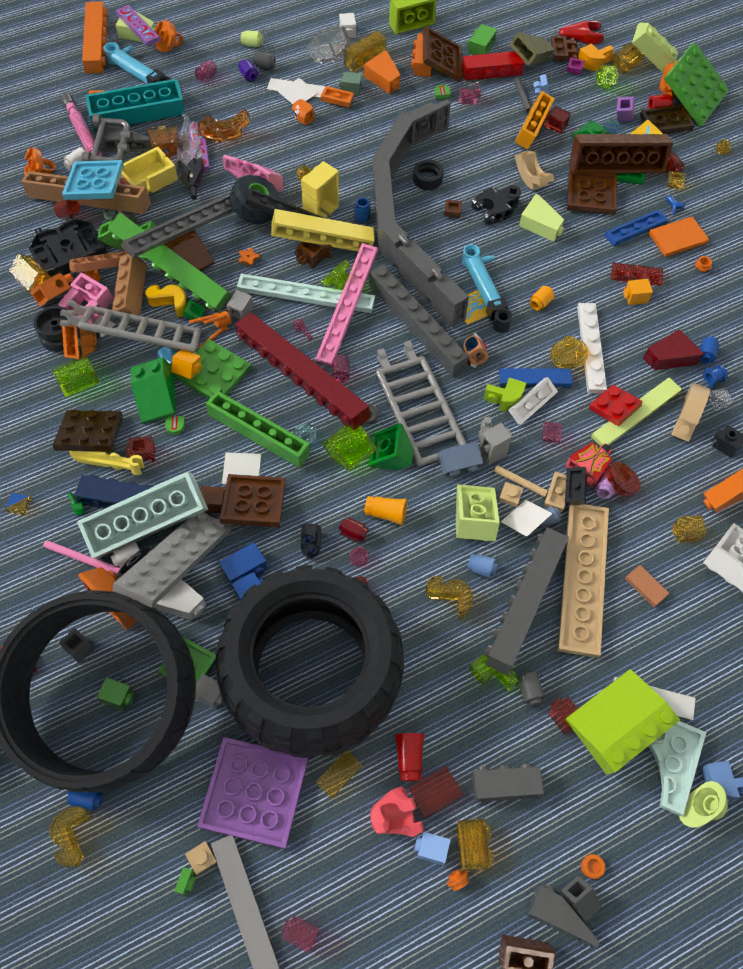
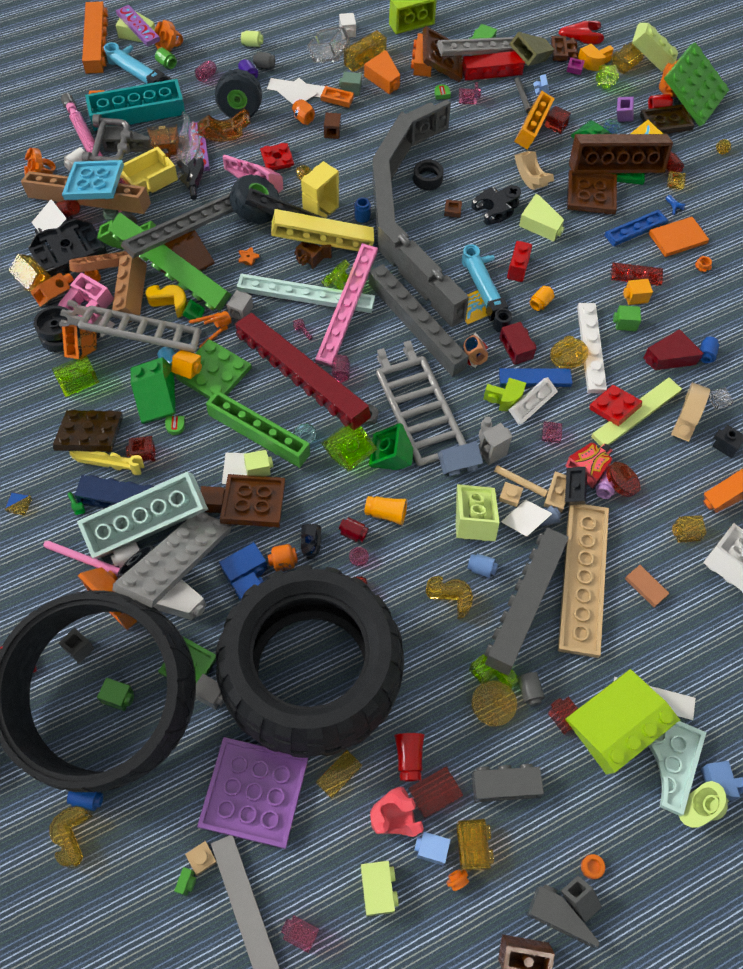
(49, 217): none -> white sticker
(165, 58): none -> bright green brick
(238, 91): none -> black wheel
(258, 463): none -> yellowish green brick
(279, 151): none -> red piece
(283, 557): none -> orange head
(332, 125): none -> reddish brown brick
(378, 888): none -> yellowish green brick
(475, 46): none -> light grey tile
(494, 703): none -> clear yellow piece
(517, 343): none -> dark red brick
(519, 261): none -> red brick
(627, 318): none -> bright green brick
(715, 375): blue brick -> none

